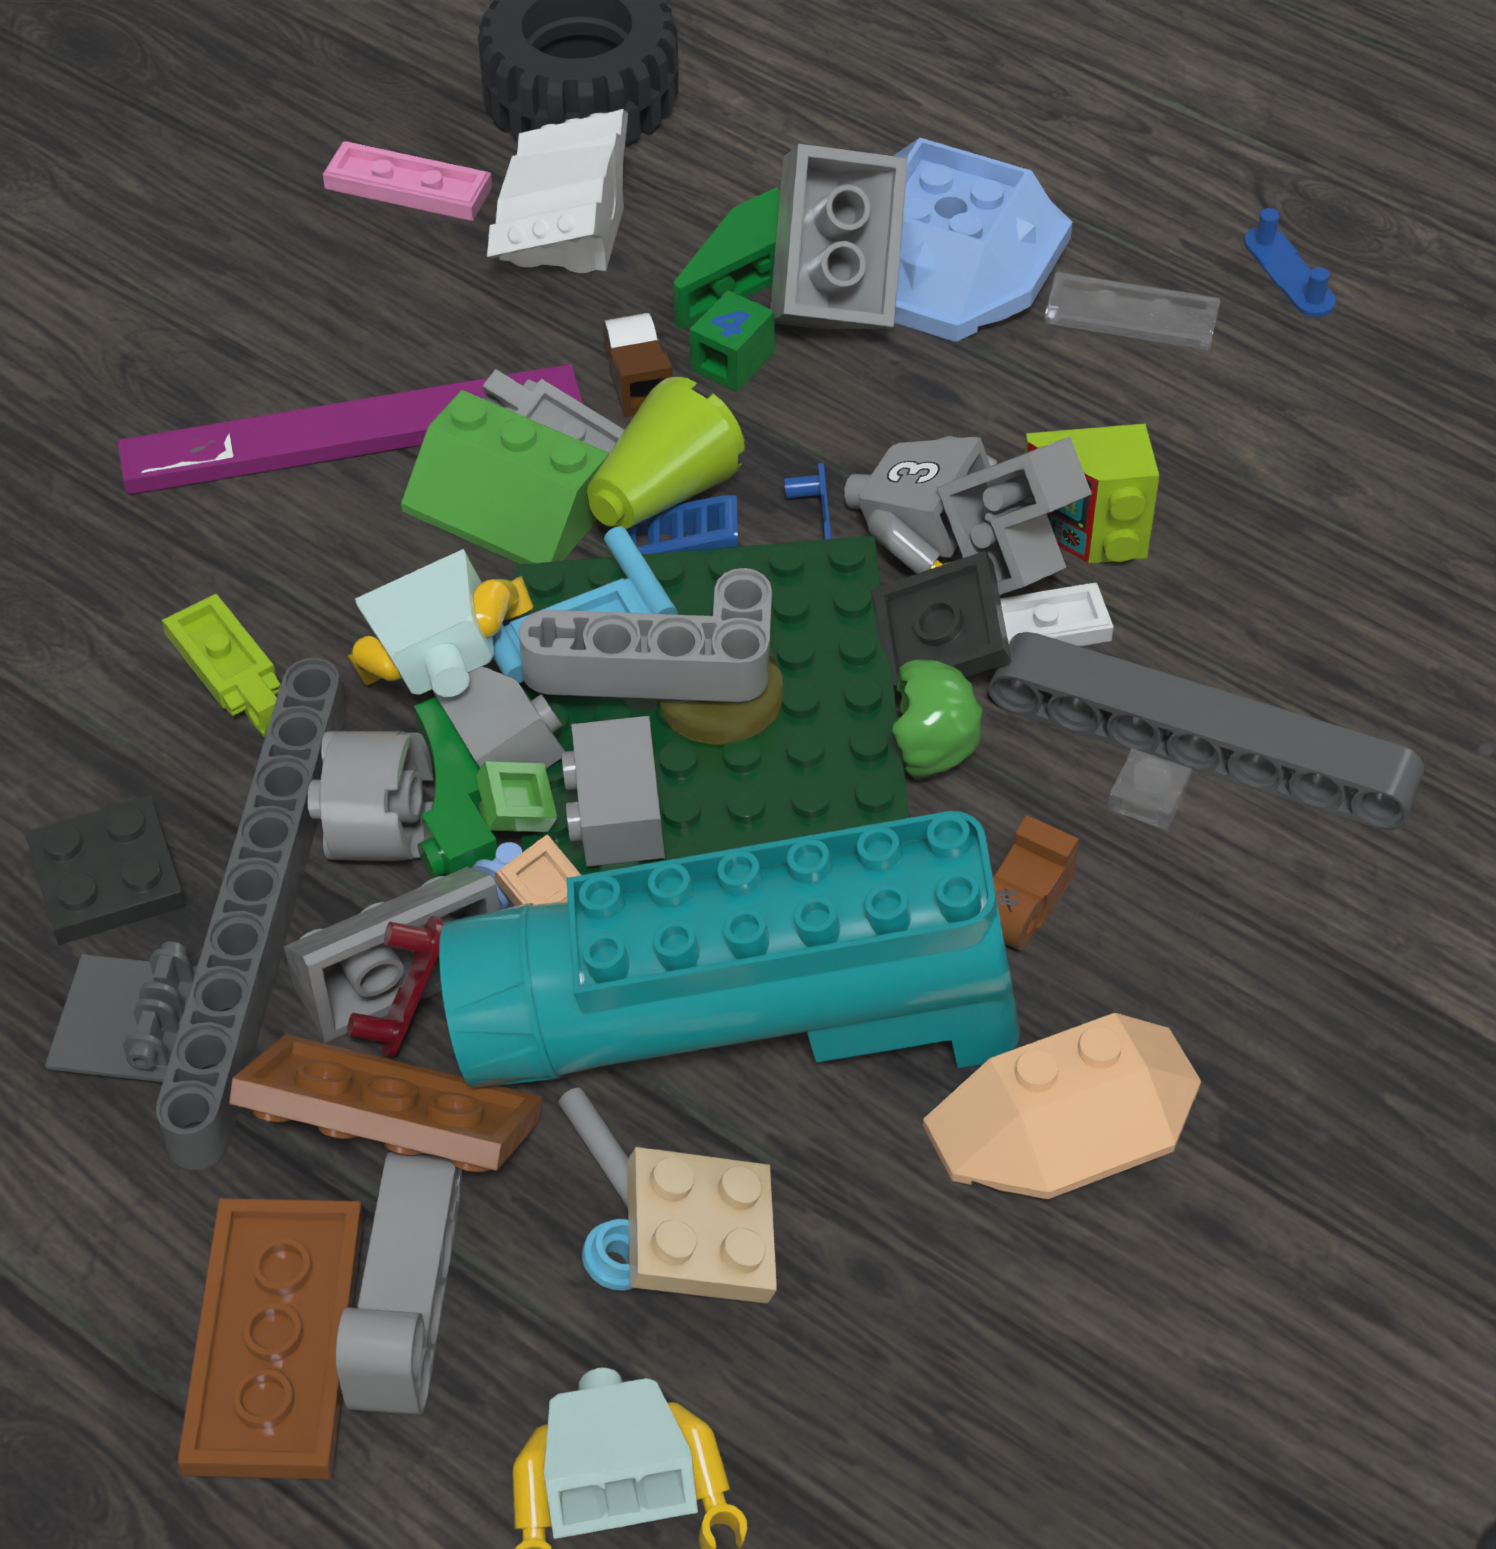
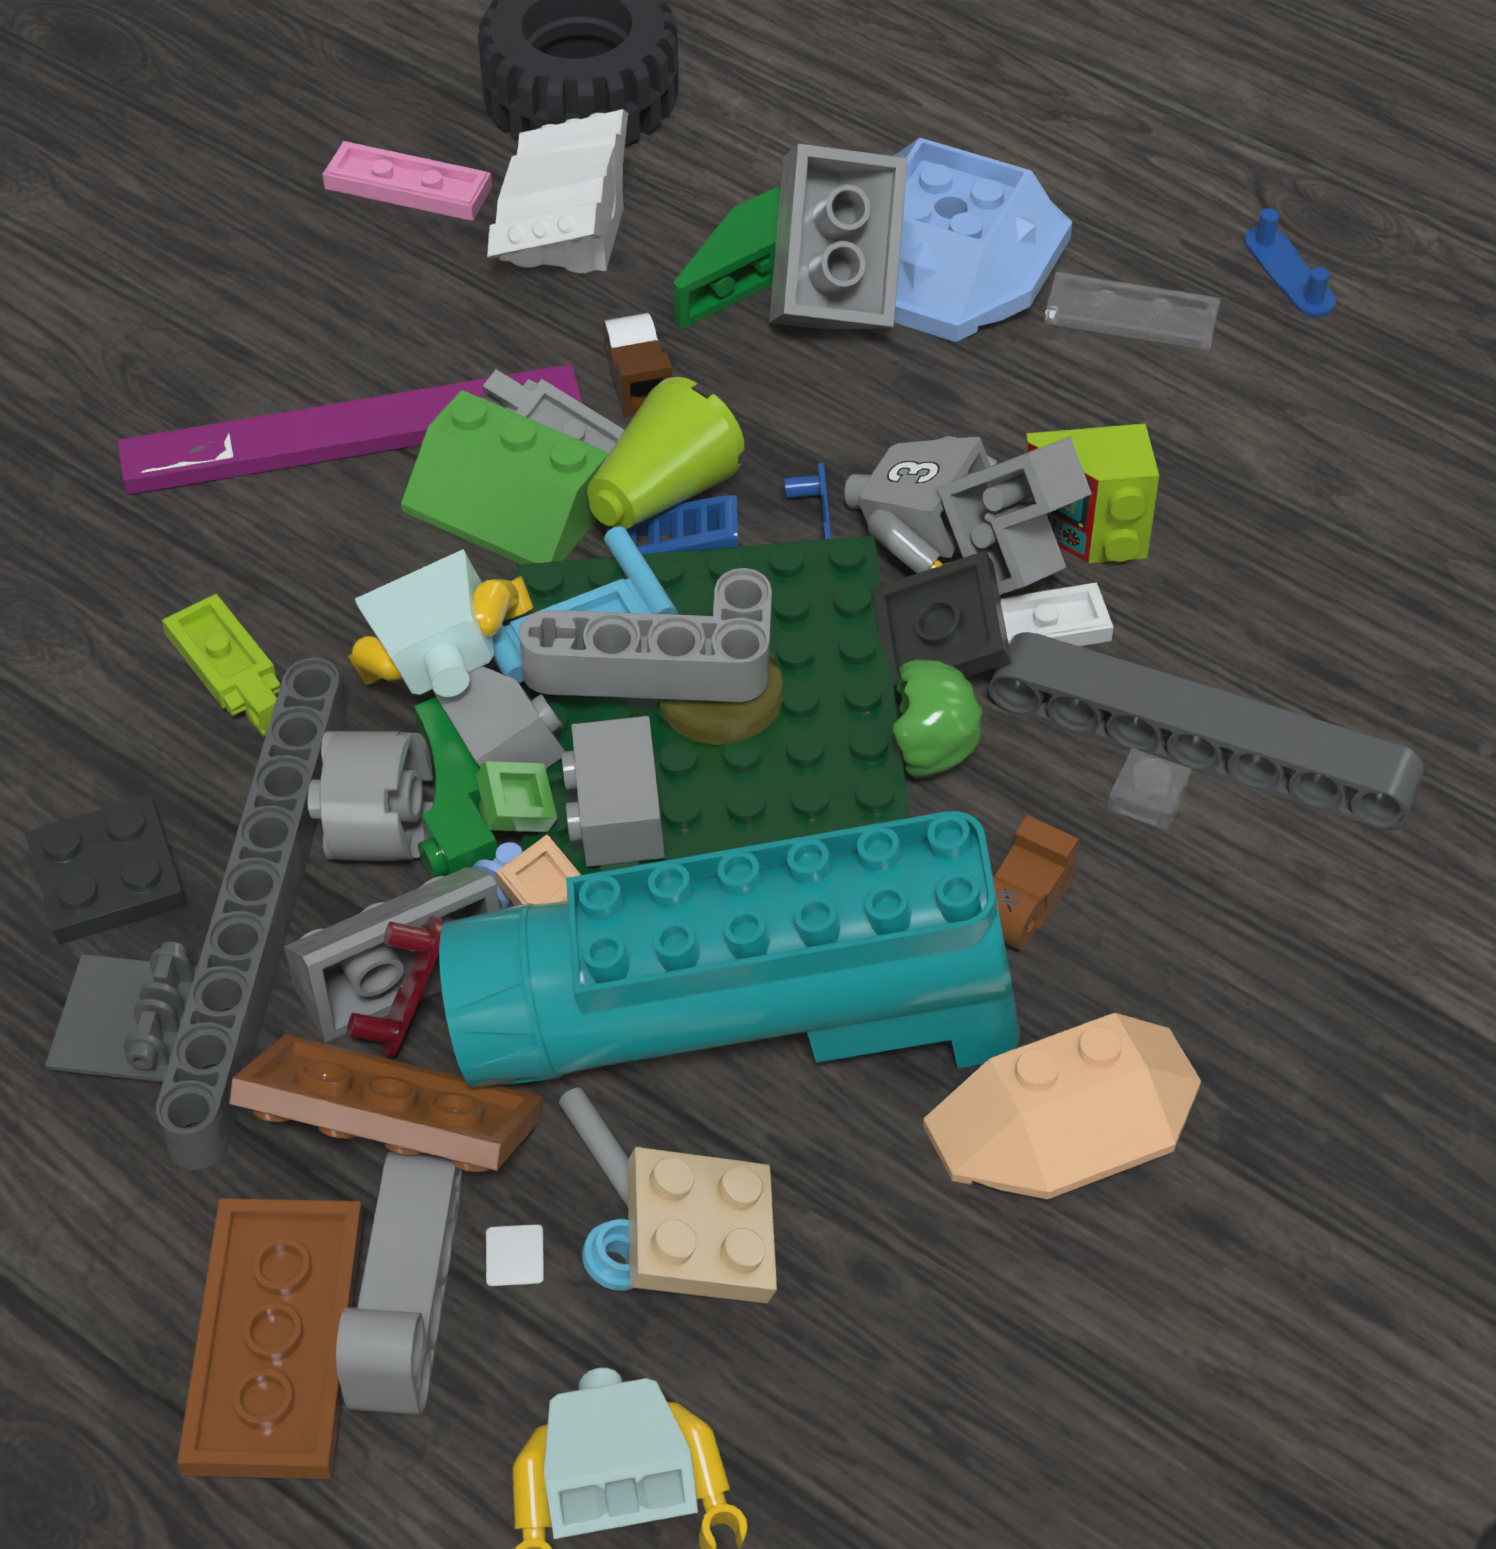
(514, 1255): none -> white sticker
(732, 340): green brick -> none

